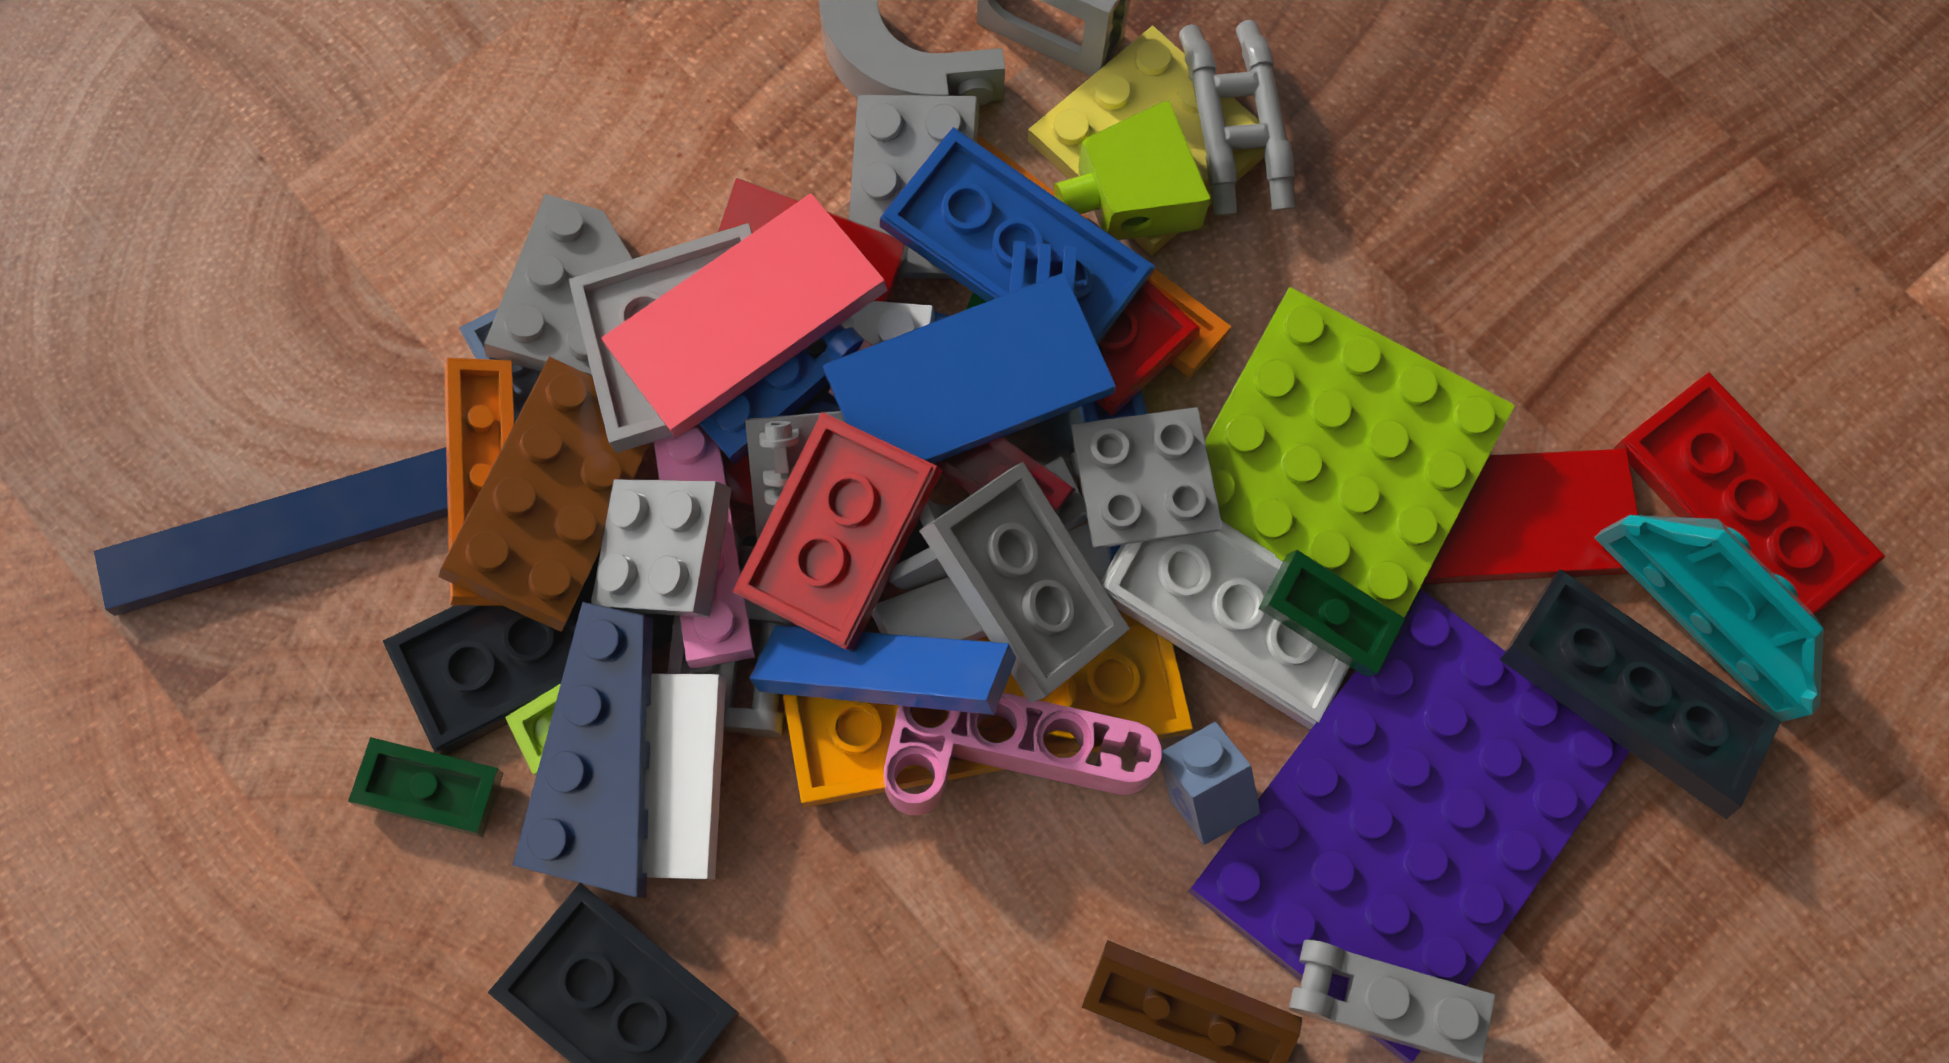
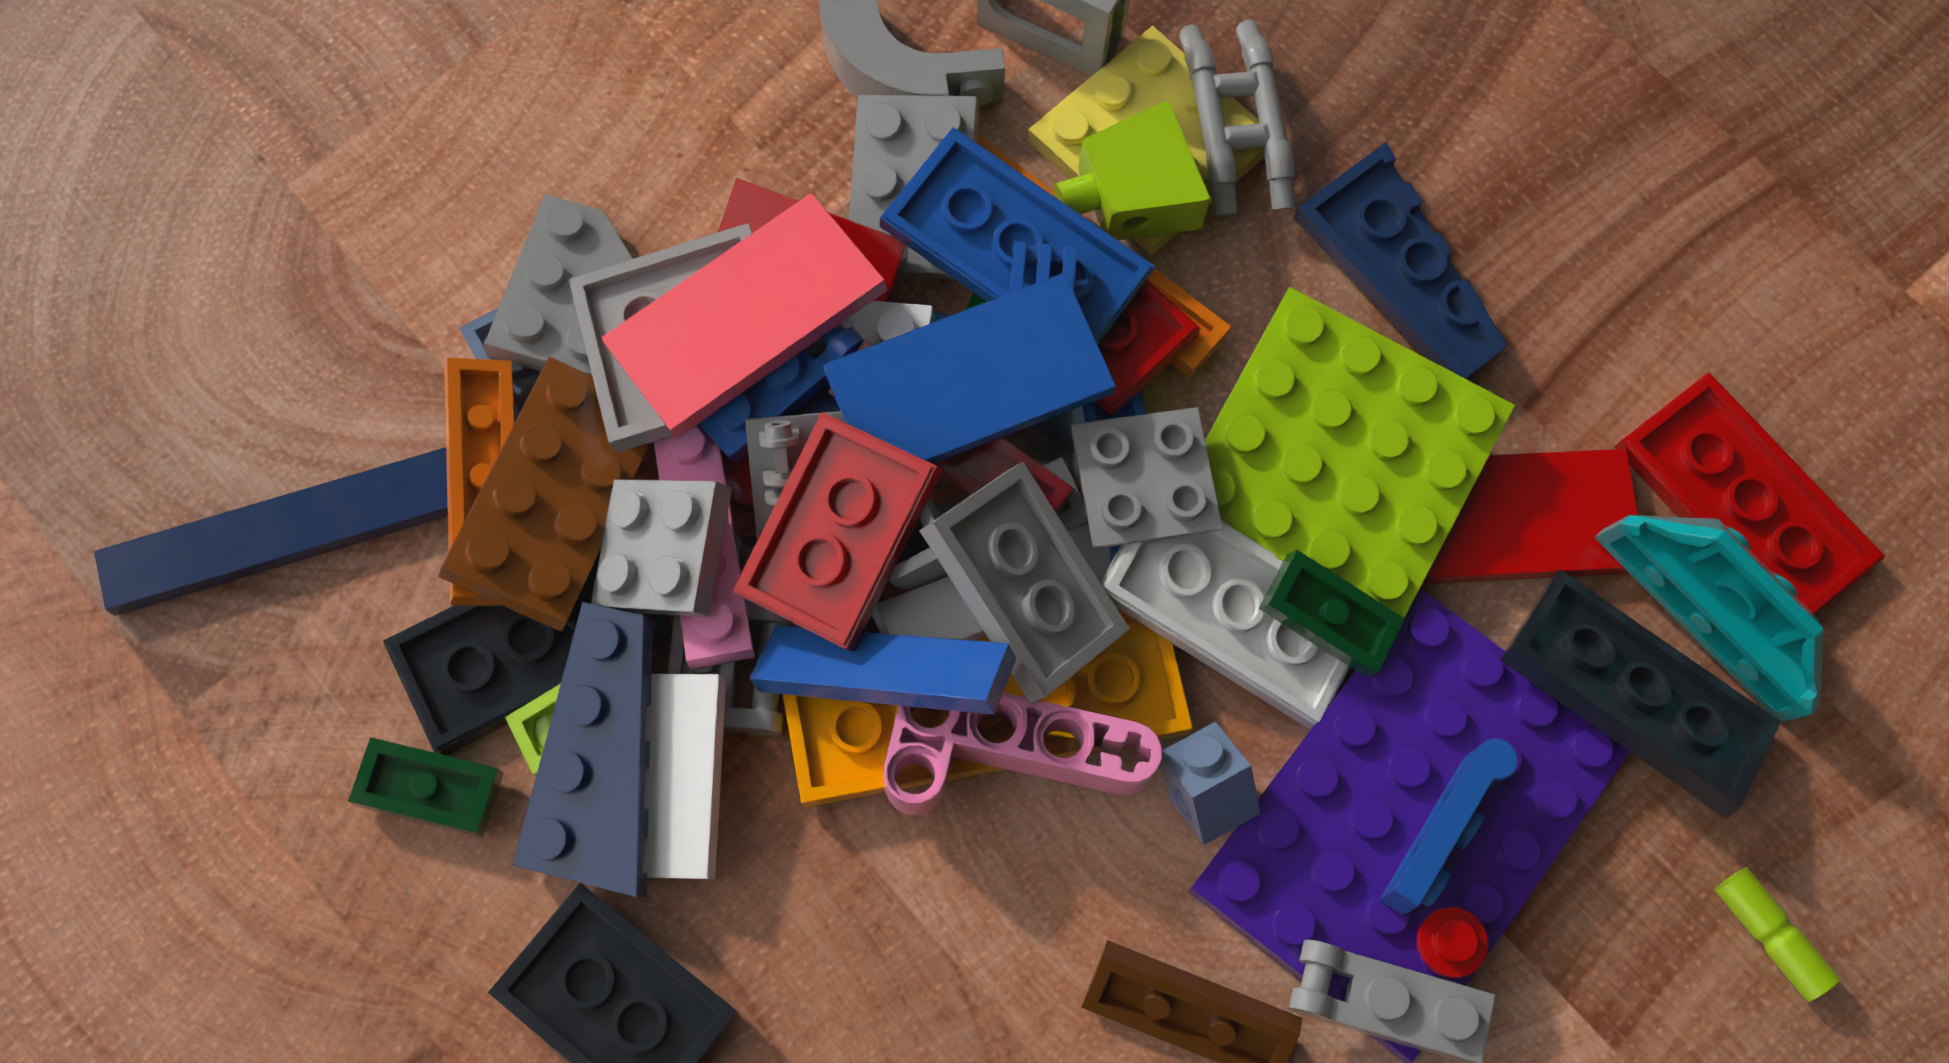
(1391, 253): none -> dark blue wing
(1450, 824): none -> blue plate
(1452, 942): none -> red plate
(1781, 940): none -> lime piece

